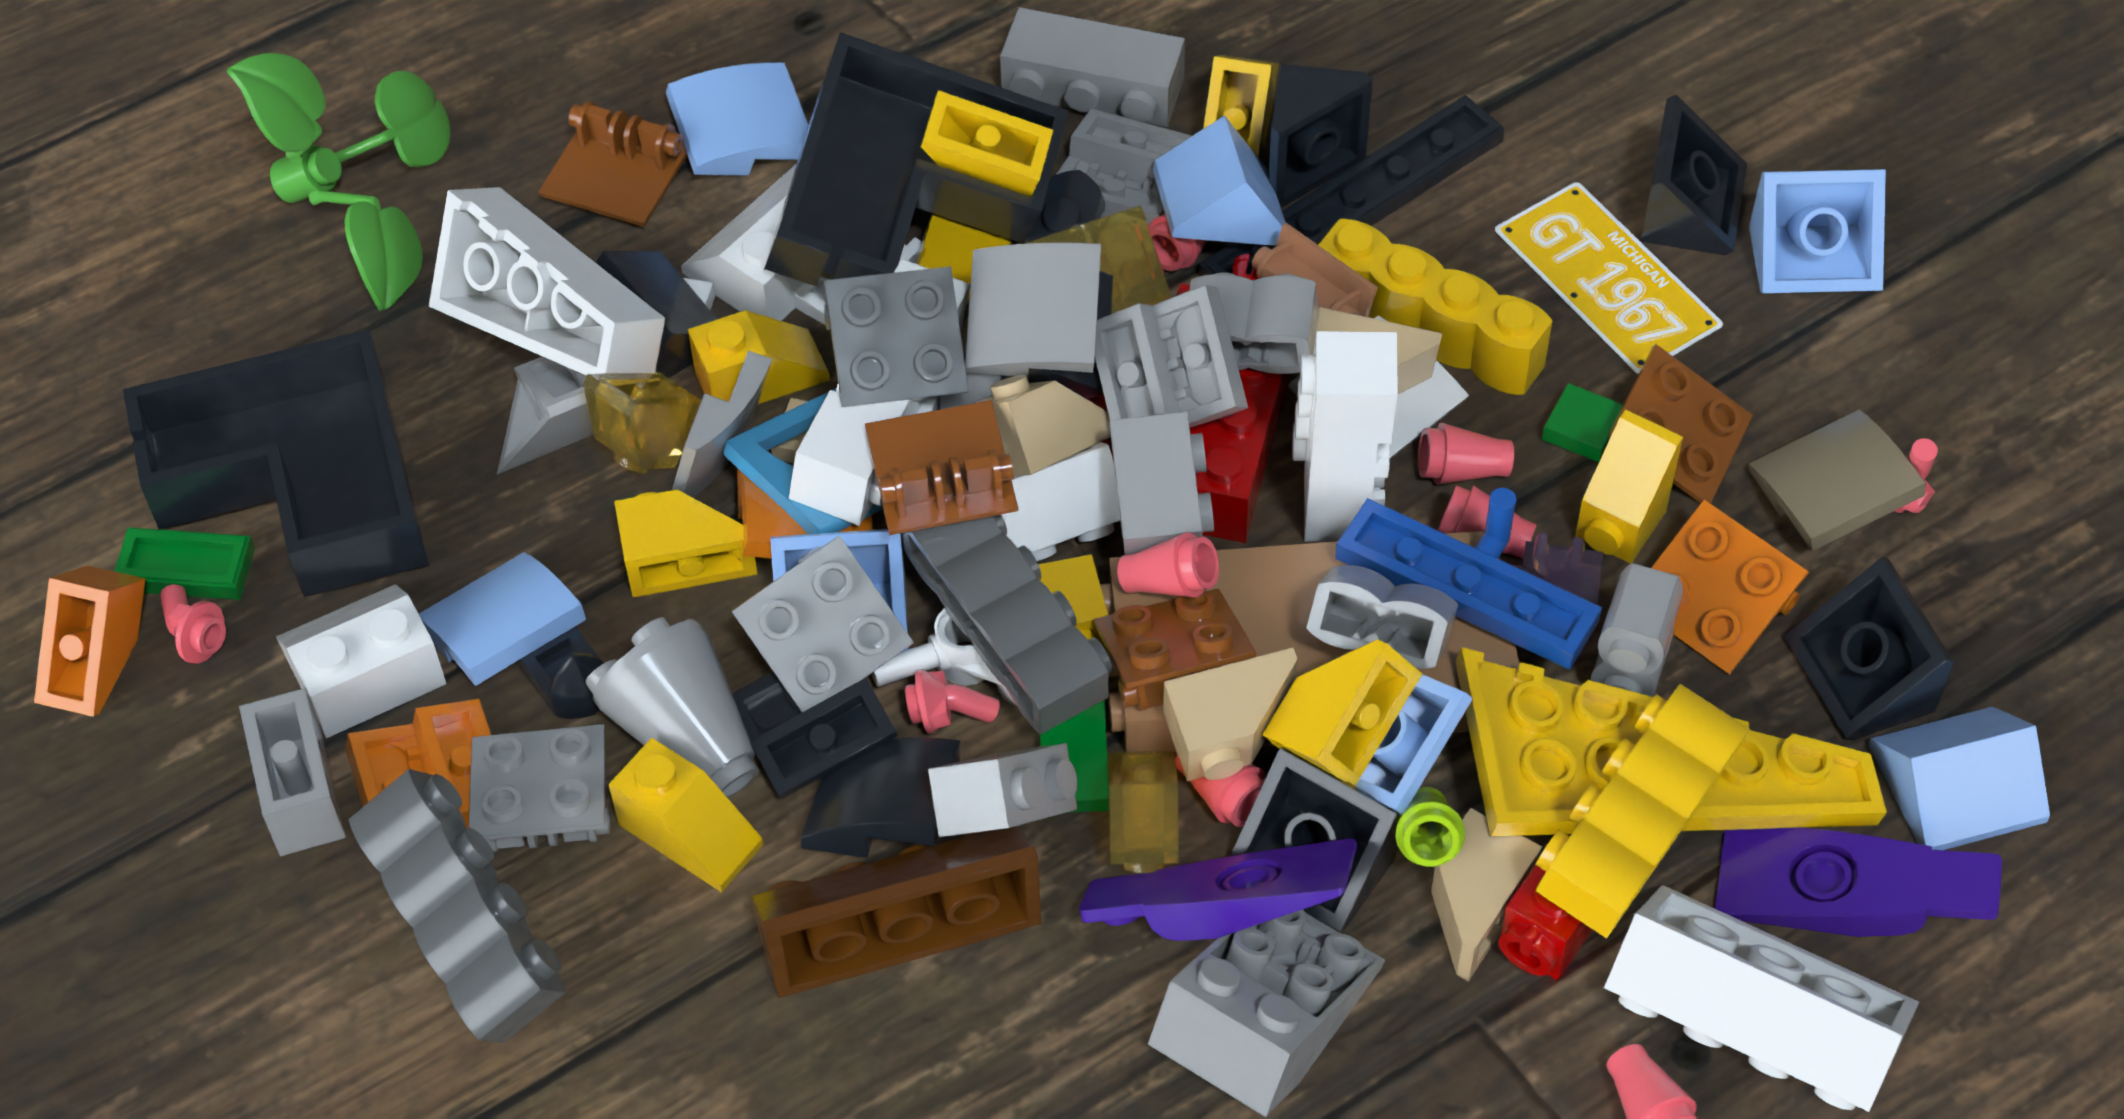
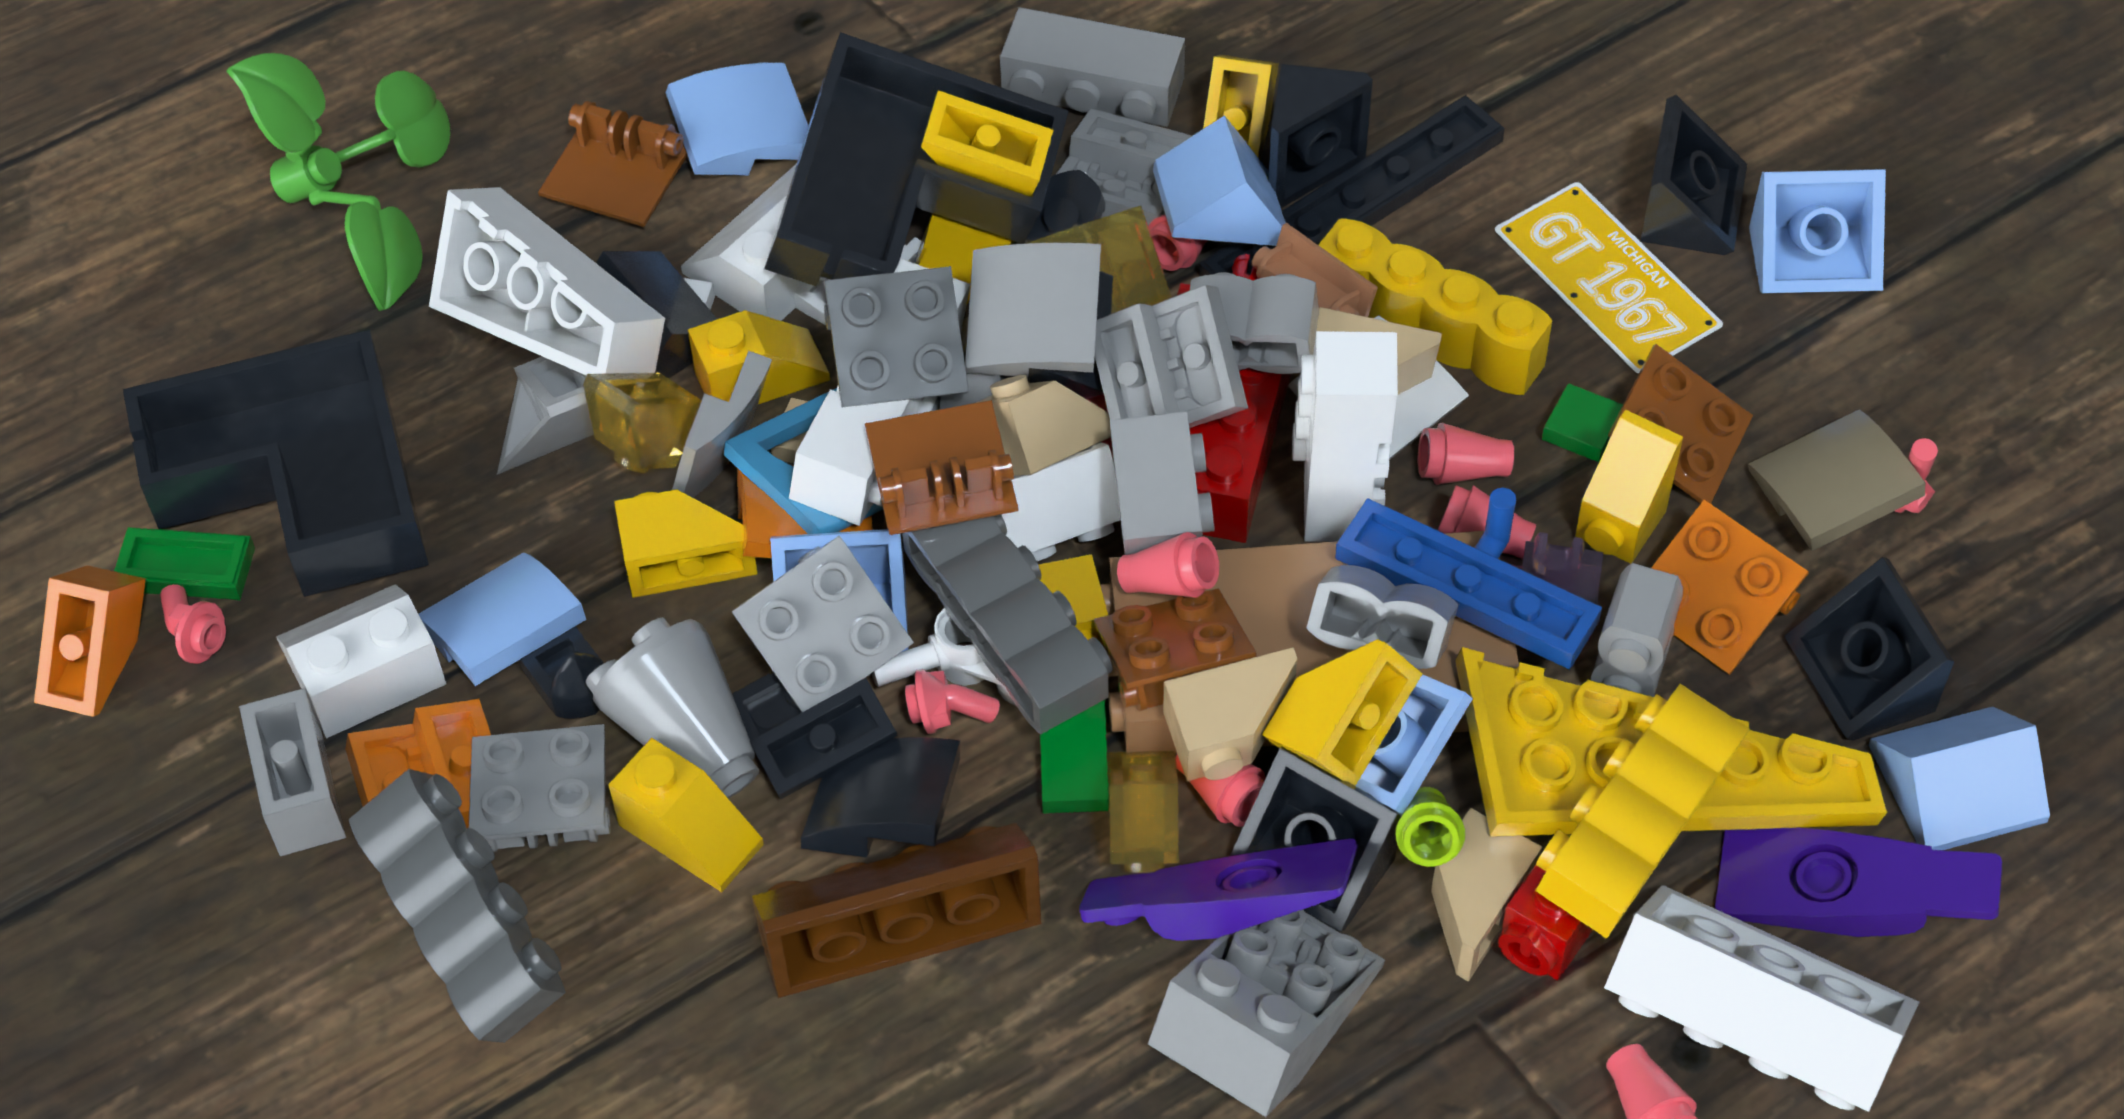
(1003, 789): light grey brick -> none

